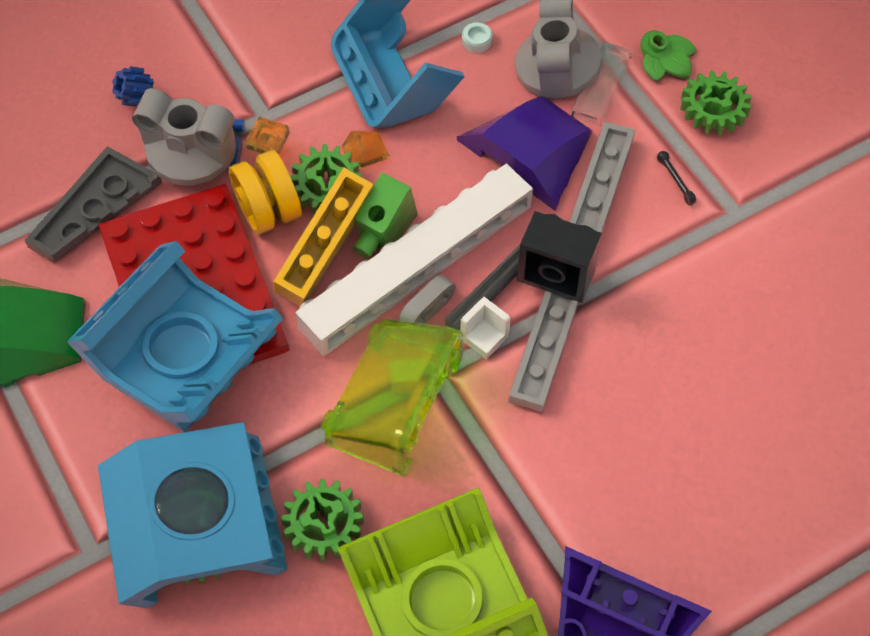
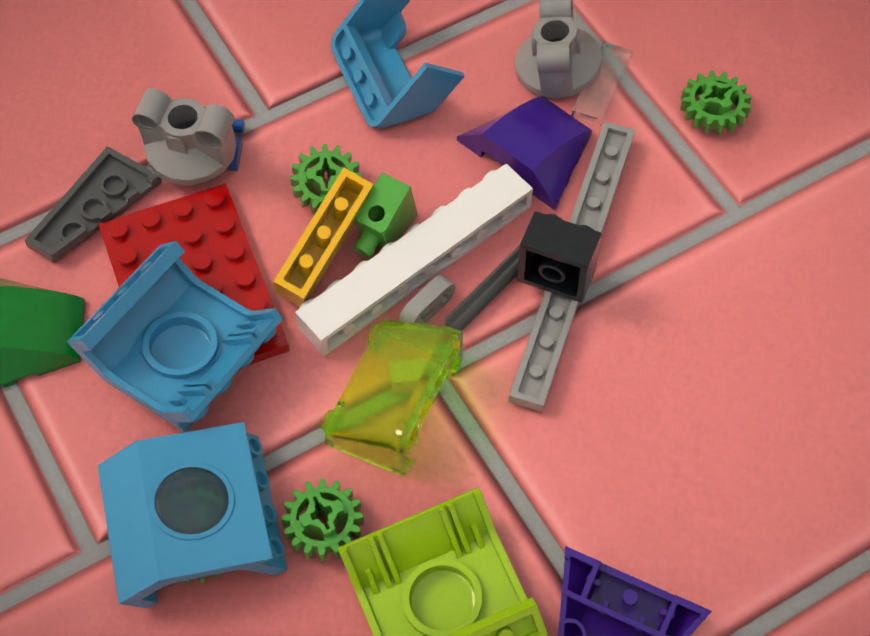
(131, 84): blue gear -> none
(265, 192): yellow wheel -> none
(267, 136): clear yellow tile -> none
(365, 148): clear yellow slope -> none
(477, 37): light aqua tile -> none
(485, 328): white panel -> none
(669, 56): bright green plate -> none
(689, 196): black hinge -> none

